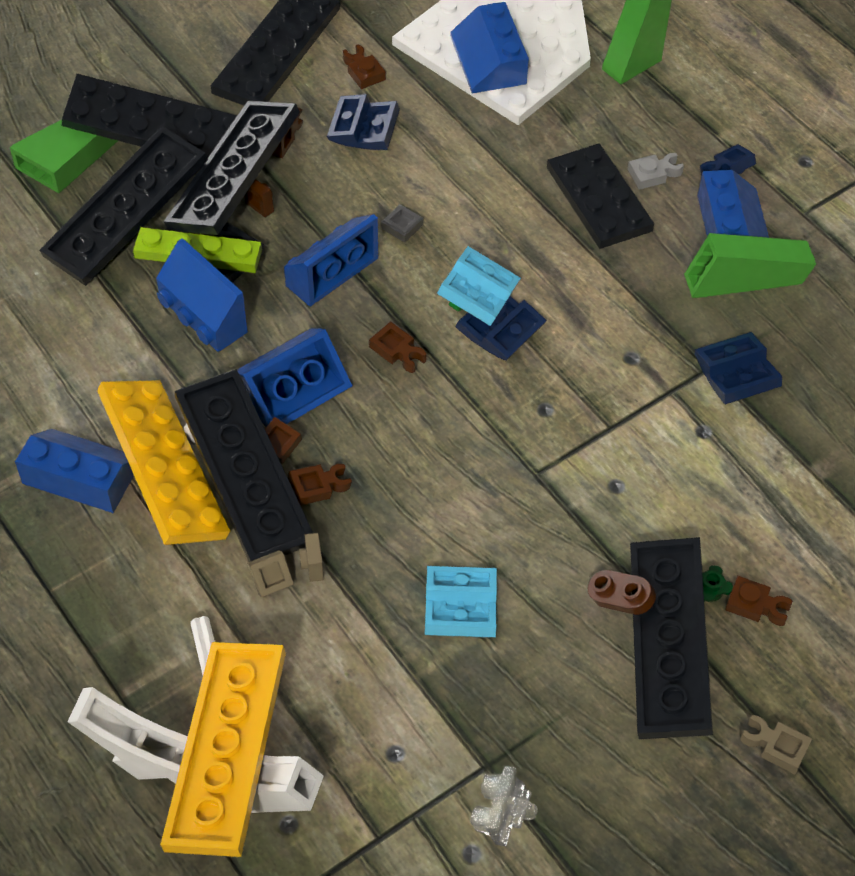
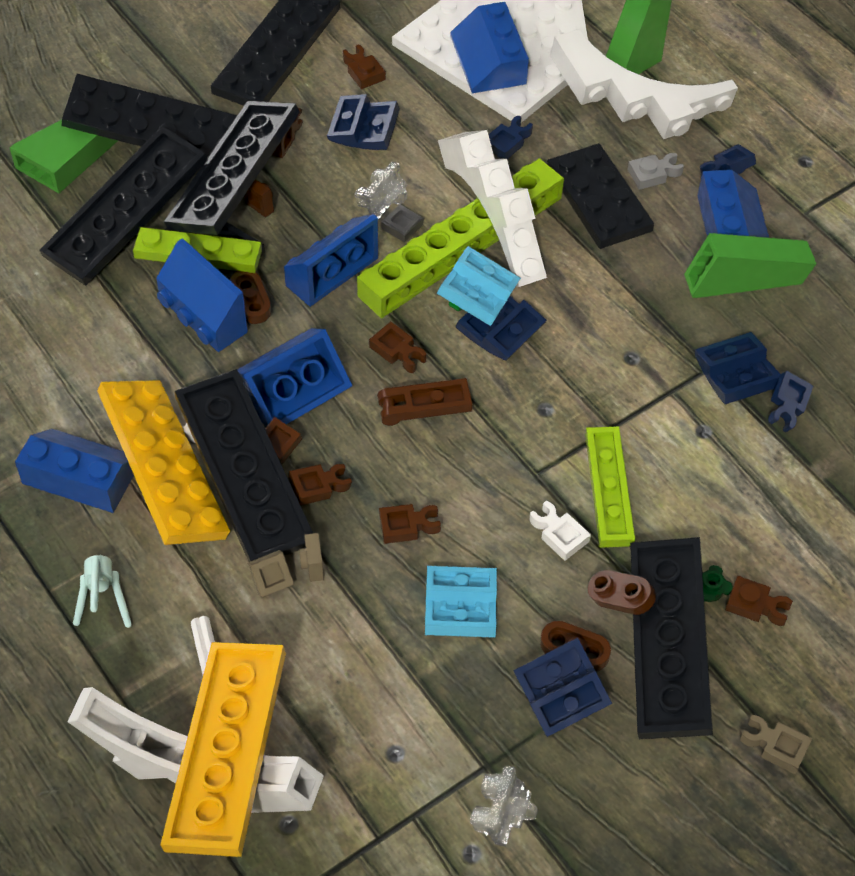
(97, 578): none -> light aqua plant
(255, 296): none -> reddish brown plate
(385, 189): none -> clear hips
(402, 523): none -> reddish brown plate
(424, 400): none -> reddish brown plate
(435, 252): none -> lime brick
(506, 206): none -> white arch
(508, 140): none -> dark blue plate
(562, 533): none -> white plate
(562, 687): none -> dark blue slope
(590, 641): none -> reddish brown plate
(609, 487): none -> lime plate
(632, 95): none -> white arch
(791, 397): none -> dark blue plate

